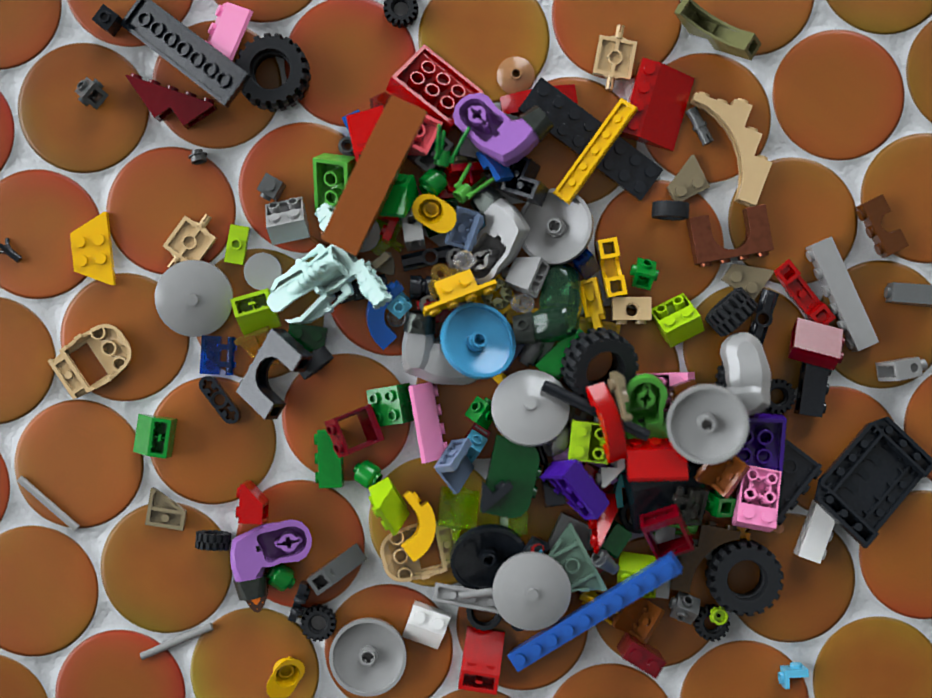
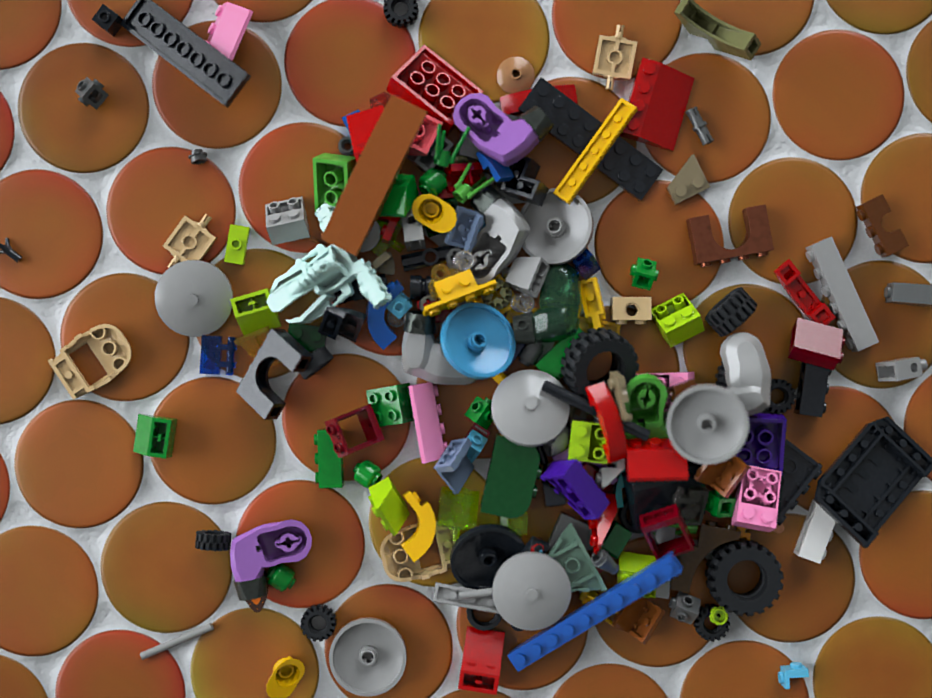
(48, 503): light grey bar -> none
(93, 250): yellow wing -> none
(164, 101): dark red slope -> none
(165, 512): dark tan wing -> none
(206, 391): black beam -> none
(253, 504): red slope -> none
(262, 270): light grey tile -> none
(271, 187): dark grey brick -> none
(292, 89): black tyre -> none
(300, 598): black hinge -> none
(336, 569): dark grey slope -> none
(341, 322): none -> black slope
(426, 624): white slope -> none
(489, 498): black slope -> none
(611, 273): yellow arch -> none
(641, 655): dark red brick -> none
(670, 210): black tyre -> none
(745, 141): tan arch -> none
(748, 277): dark tan wing -> none
(766, 307): black piece -> none

